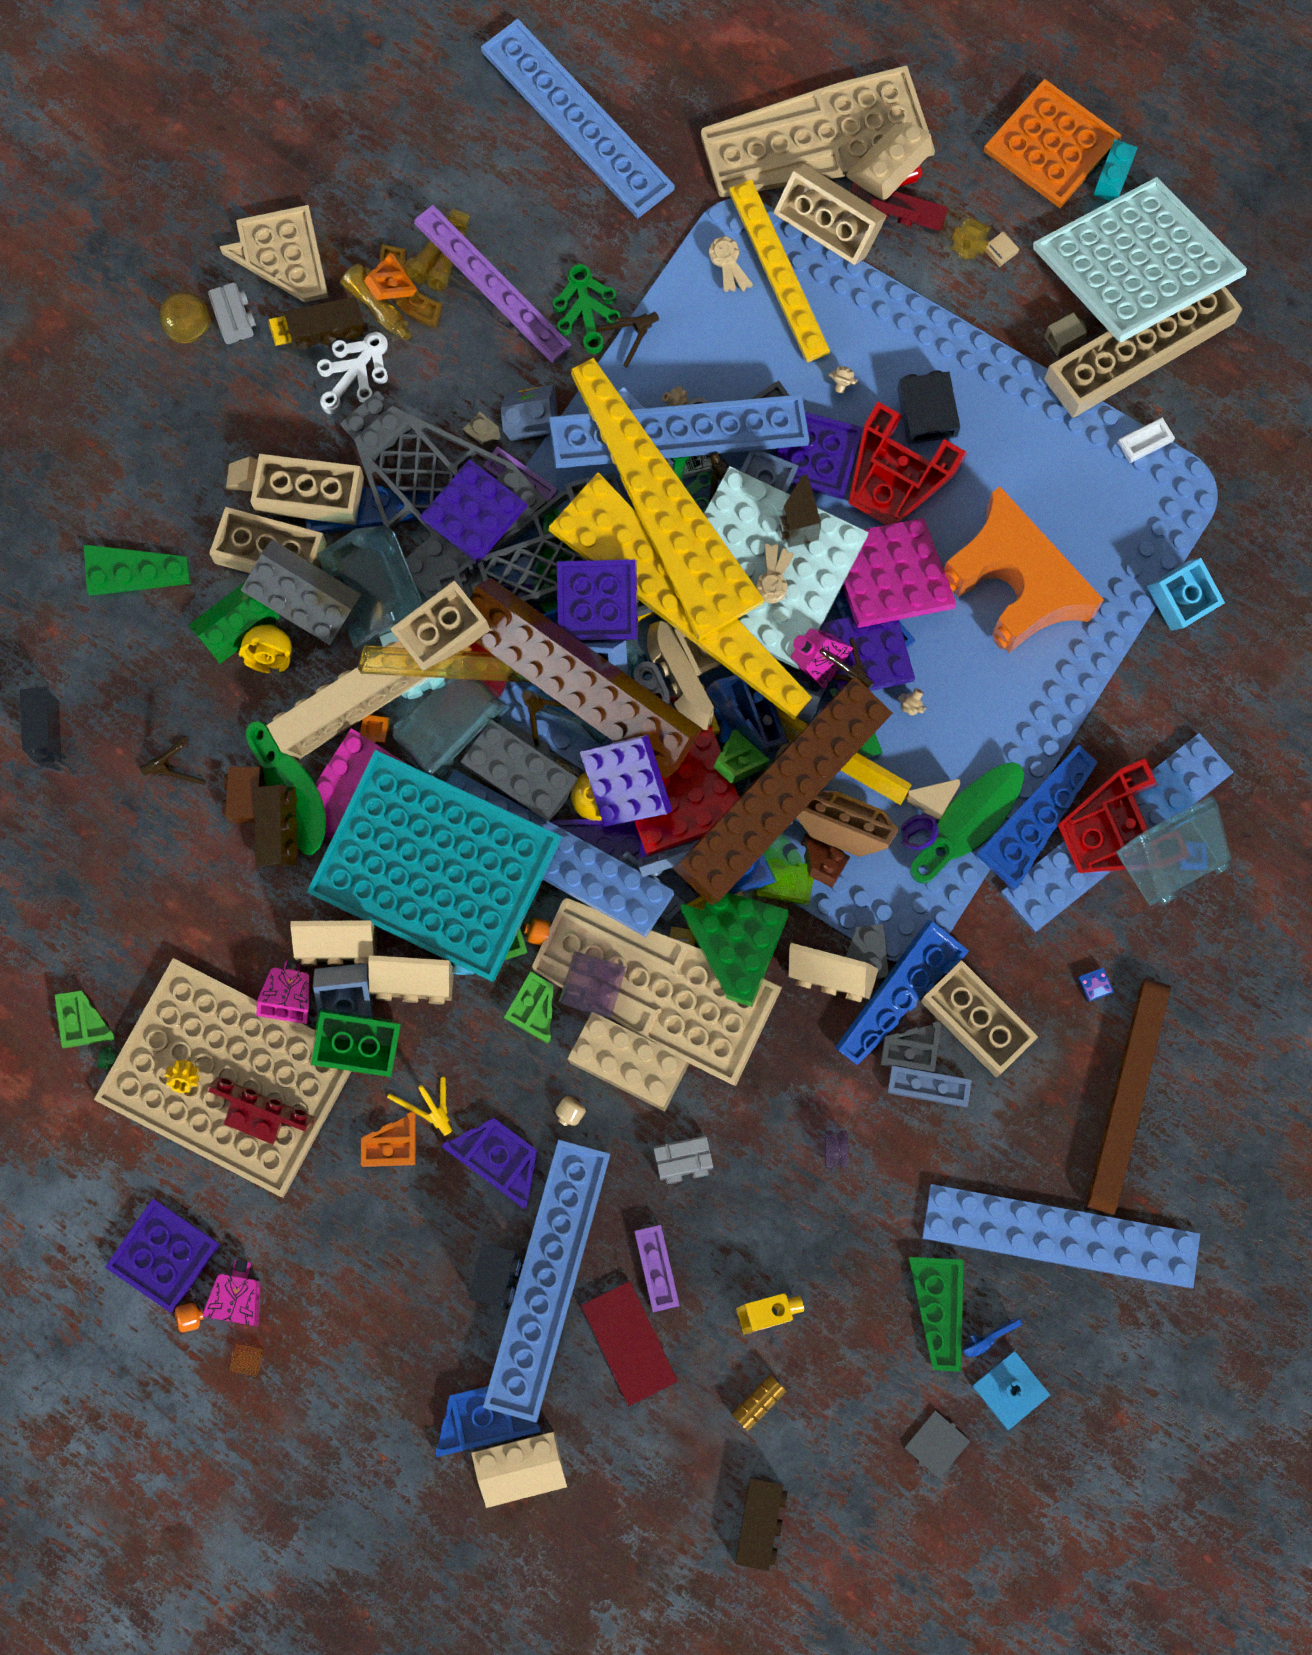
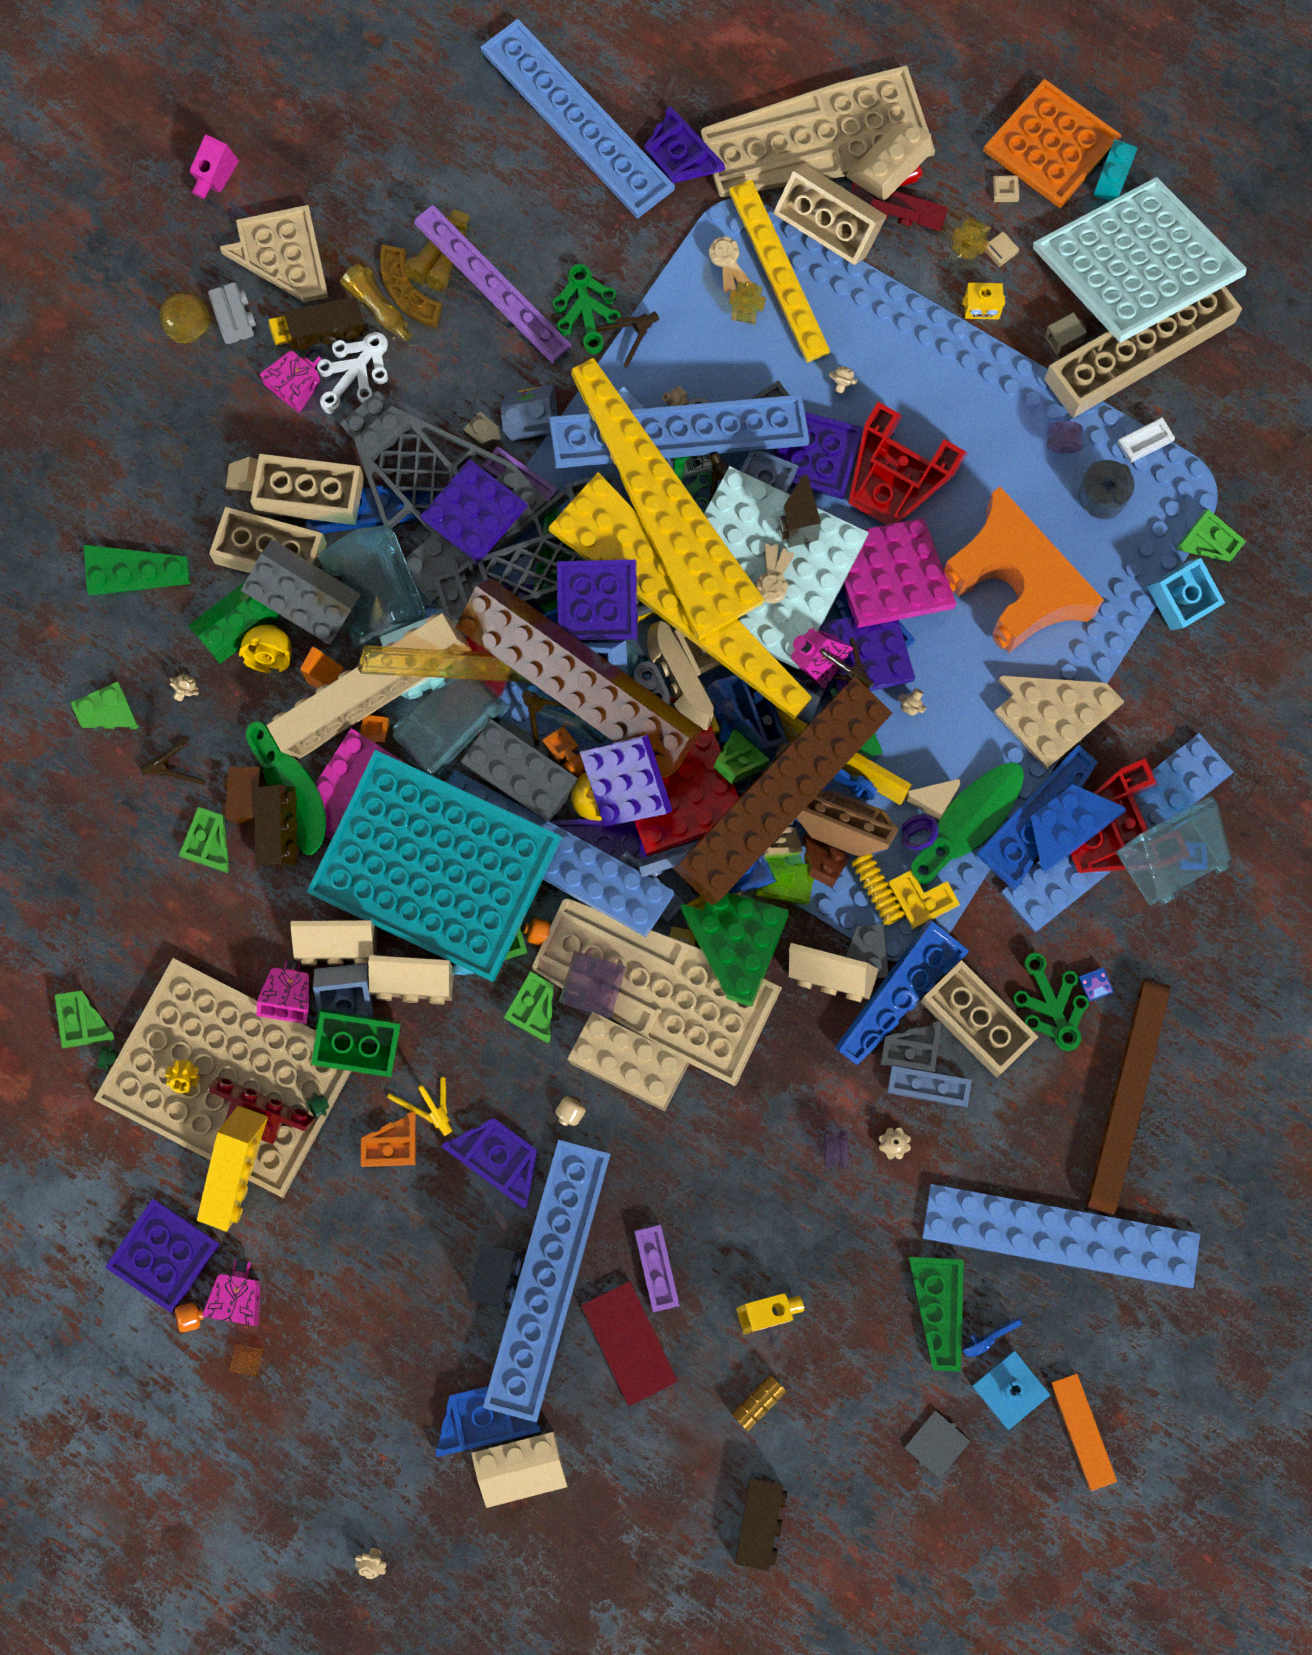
(40, 725): black brick -> none
(105, 709): none -> bright green wing
(183, 686): none -> tan plant
(207, 841): none -> bright green wing
(212, 166): none -> dark pink torso
(231, 1168): none -> yellow wedge
(293, 378): none -> dark pink torso
(317, 1105): none -> dark green plate
(320, 669): none -> orange slope
(370, 1564): none -> tan plant
(389, 280): orange wing -> none
(441, 627): tan slope -> none
(562, 746): none -> orange plate
(680, 150): none -> dark purple wing
(683, 1158): light grey brick -> none
(747, 302): none -> clear yellow brick
(785, 845): none -> tan slope
(858, 784): none -> blue piece
(877, 889): none -> yellow piece
(894, 1143): none -> tan plant
(920, 905): none -> yellow plate
(928, 407): black brick -> none
(983, 300): none -> yellow head
(1006, 188): none -> tan tile
(1054, 713): none -> tan wing
(1054, 1006): none -> green plant
(1064, 437): none -> clear purple wheel
(1070, 822): none -> blue wing
(1083, 1432): none -> orange tile
(1103, 476): none -> clear smoke brick
(1211, 538): none -> bright green wing

